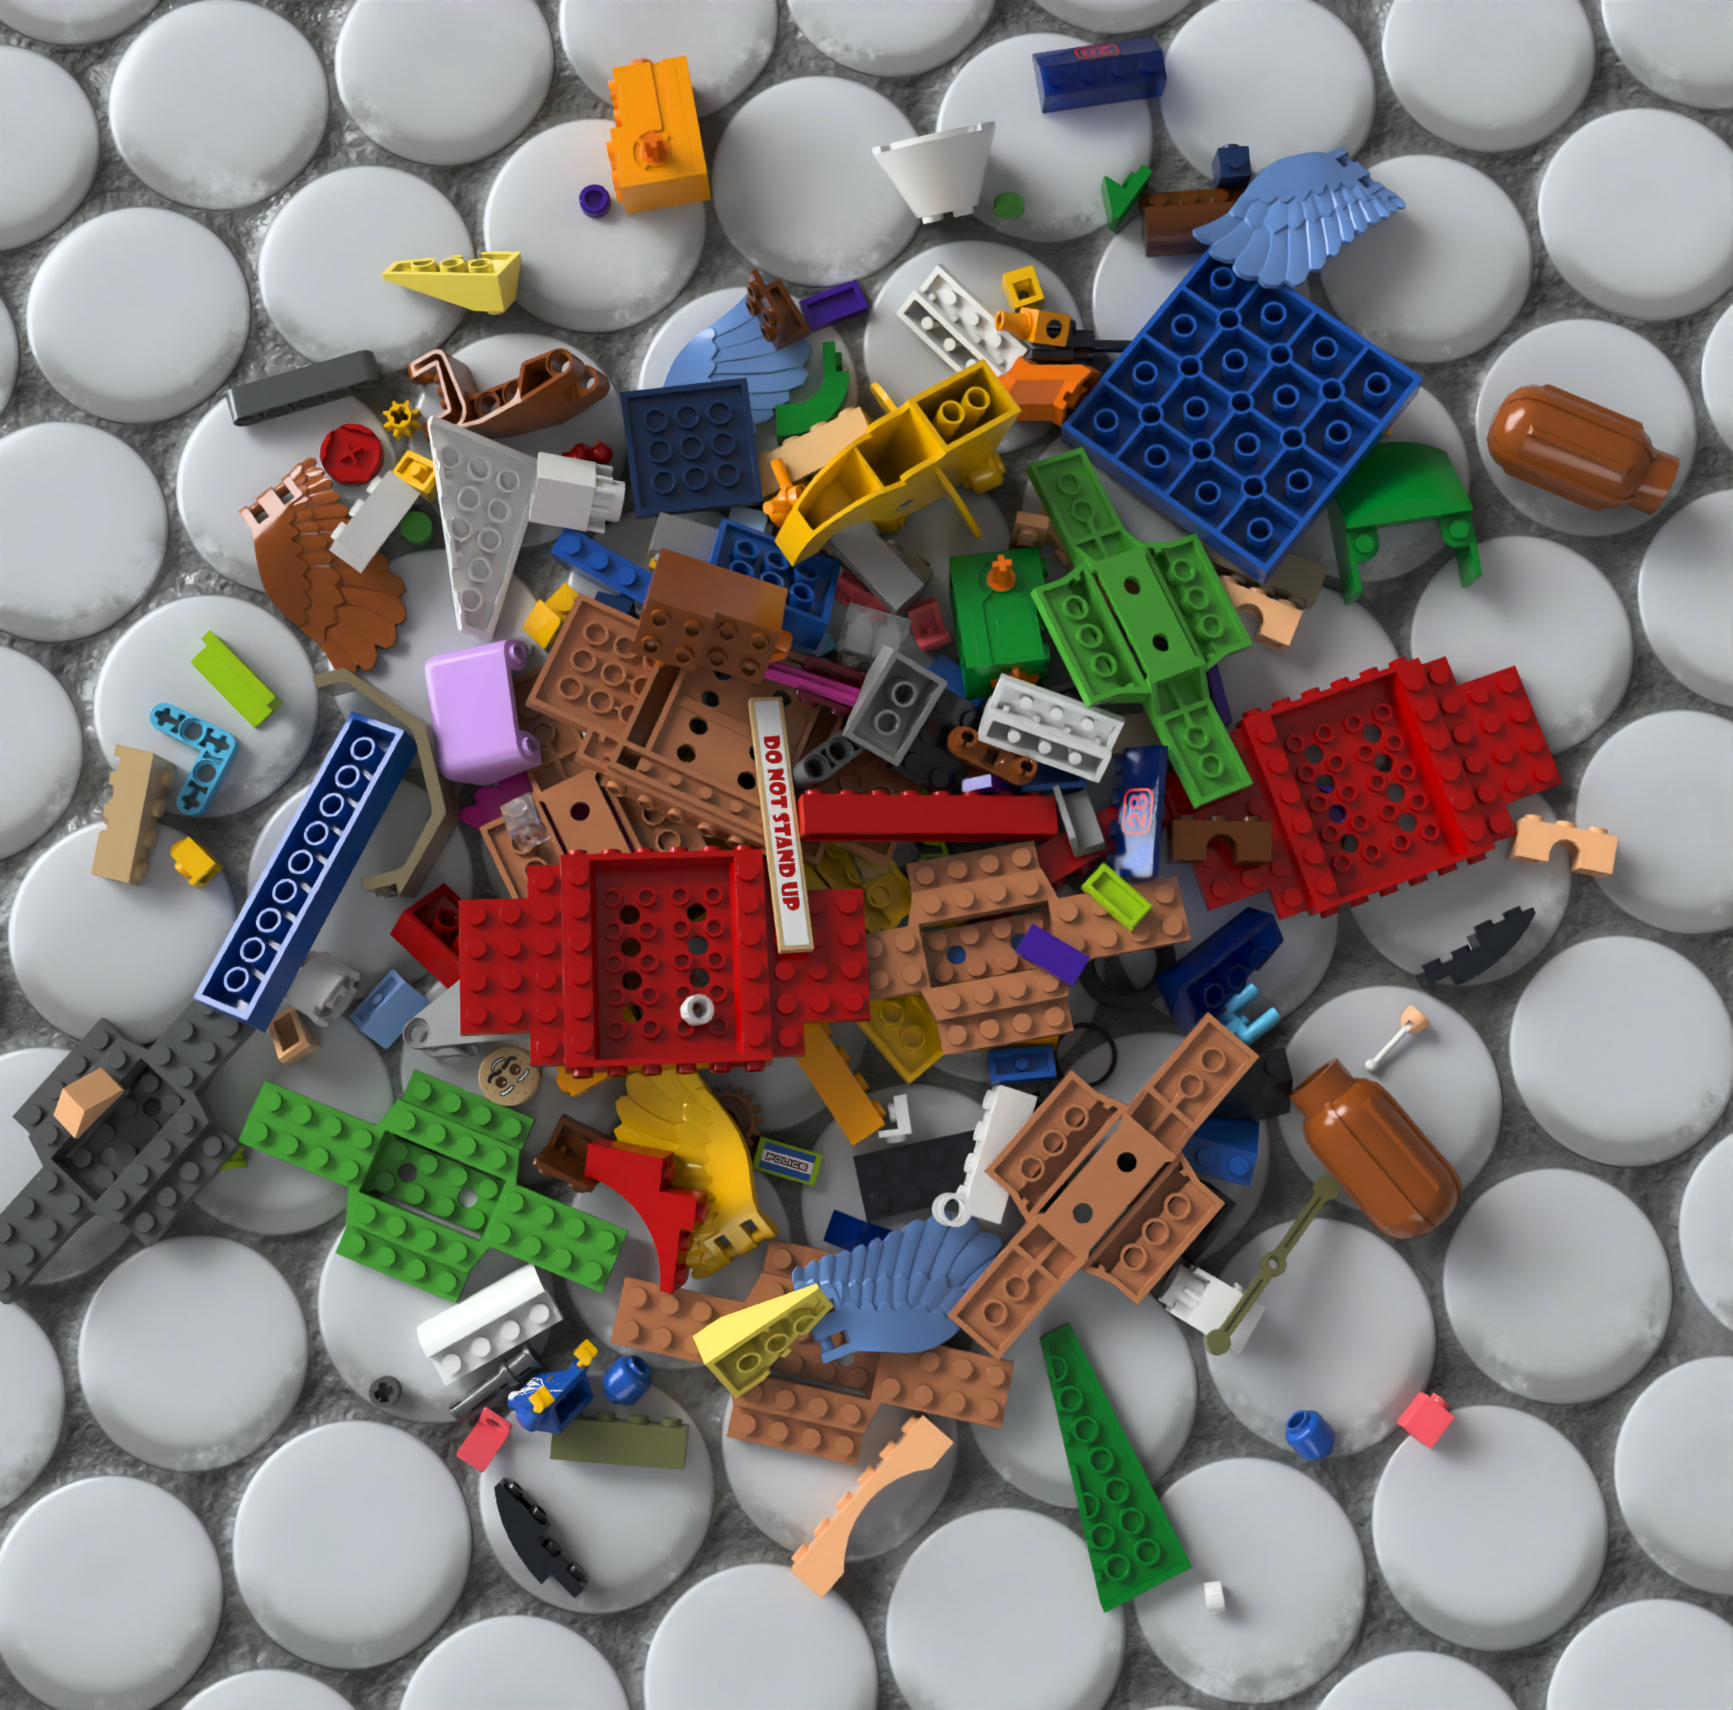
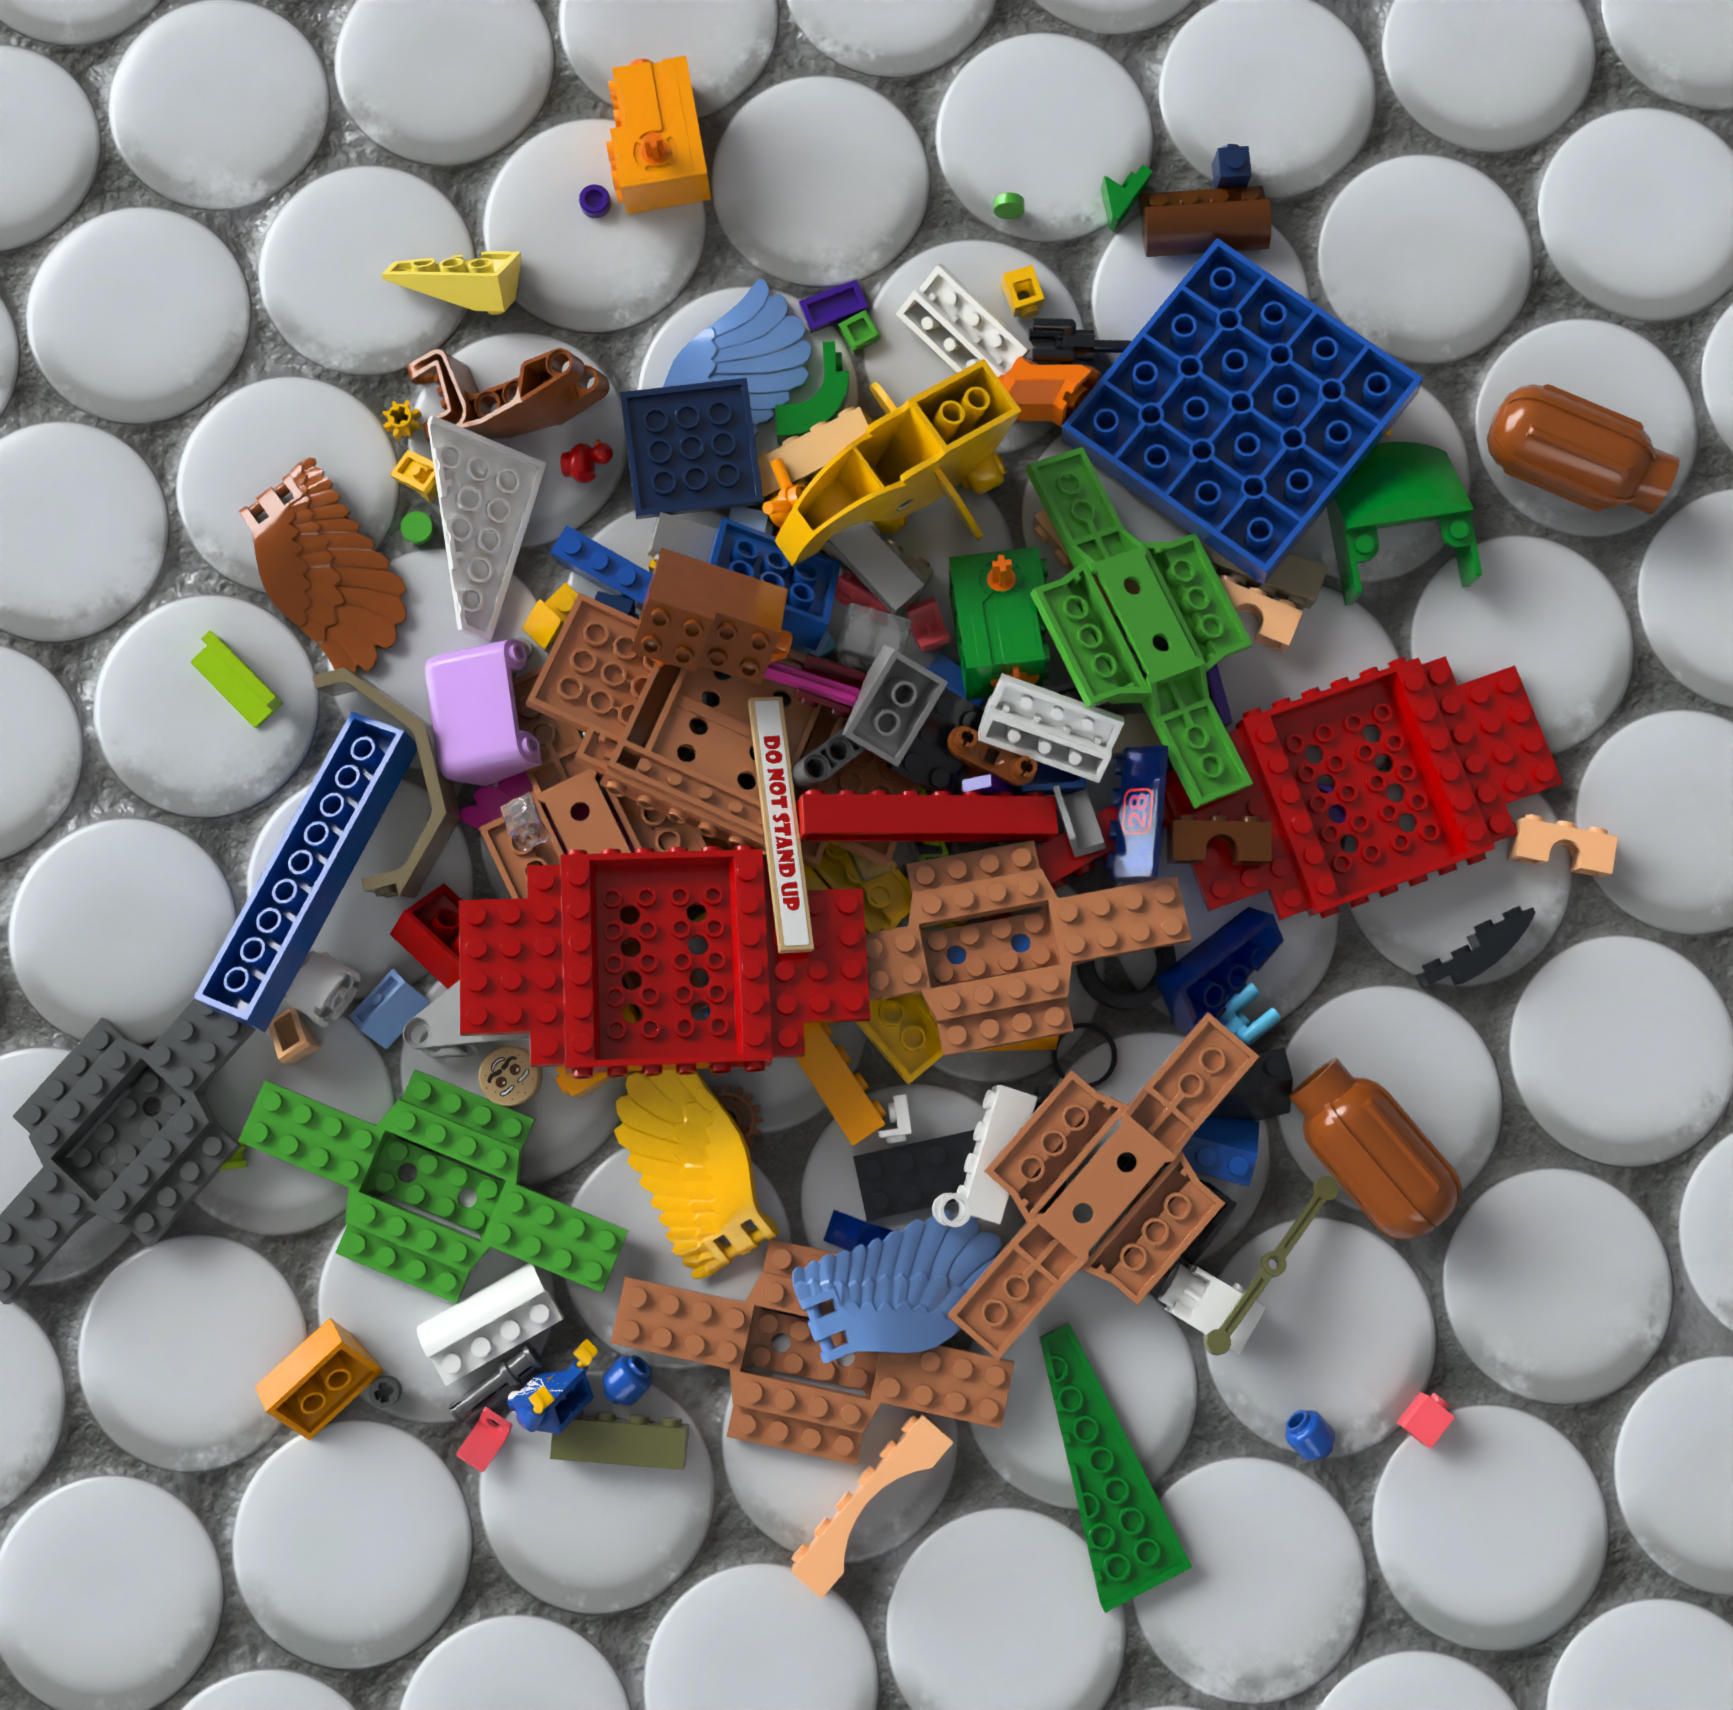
(86, 1101): light nougat slope -> none
(132, 815): tan wedge -> none
(195, 861): yellow brick -> none
(208, 756): medium azure beam -> none
(303, 388): dark grey beam -> none
(318, 1379): none -> light orange slope
(352, 455): red tile -> none
(373, 520): white brick -> none
(524, 1528): black slope -> none
(567, 1154): reddish brown bracket -> none
(575, 494): white piece -> none
(668, 1210): red arch -> none
(687, 1010): white axle -> none
(749, 1341): light yellow wedge -> none
(776, 311): reddish brown bracket -> none
(787, 1161): tile -> none
(859, 331): none -> bright green tile
(939, 170): white cone -> none
(1021, 1065): blue panel -> none
(1028, 531): medium nougat plate -> none
(1032, 324): light orange bracket -> none
(1052, 955): dark purple tile -> none
(1099, 74): clear blue slope -> none
(1117, 897): lime tile -> none
(1214, 1597): white axle -> none
(1297, 217): medium blue animal -> none
(1412, 1022): hinge -> none

